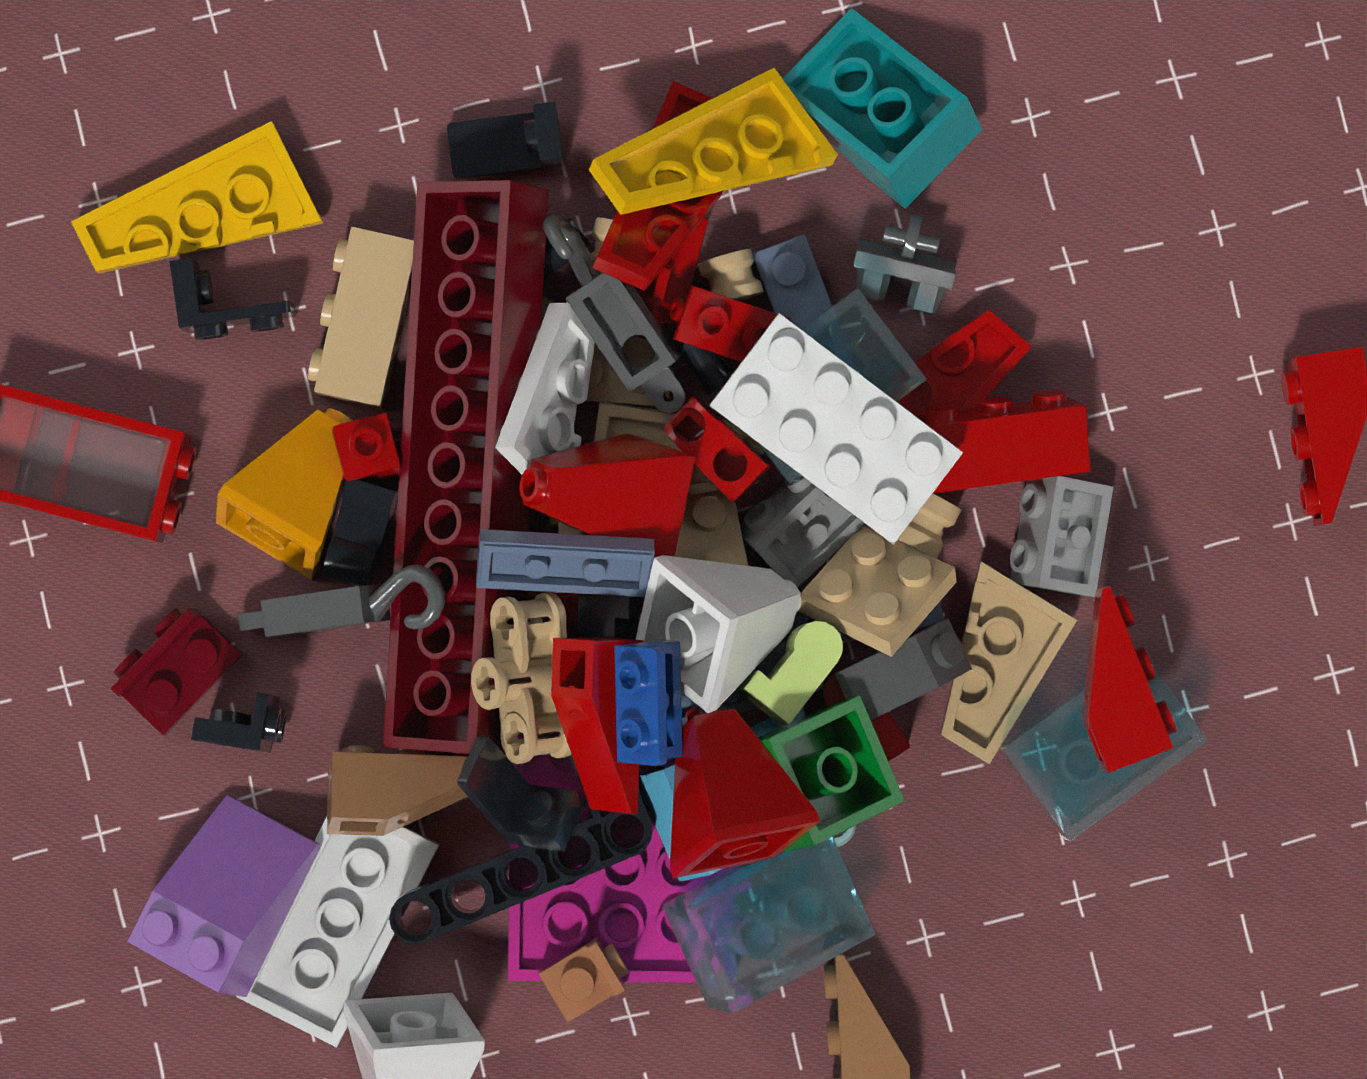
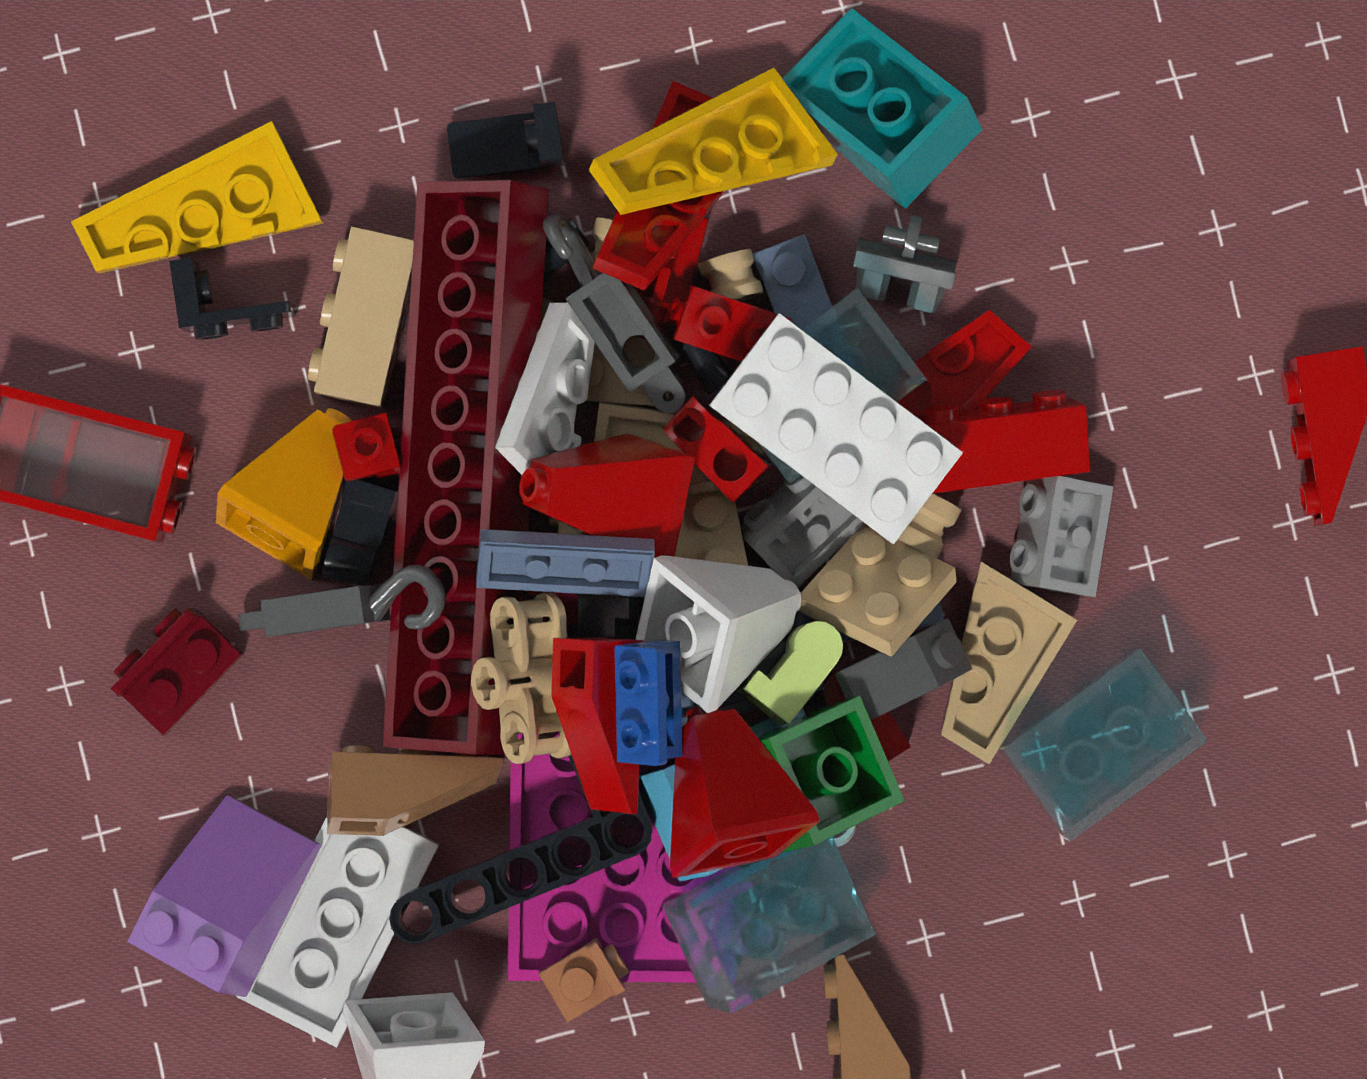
(234, 728): black bracket -> none
(517, 809): black bracket -> none
(1118, 701): red slope -> none

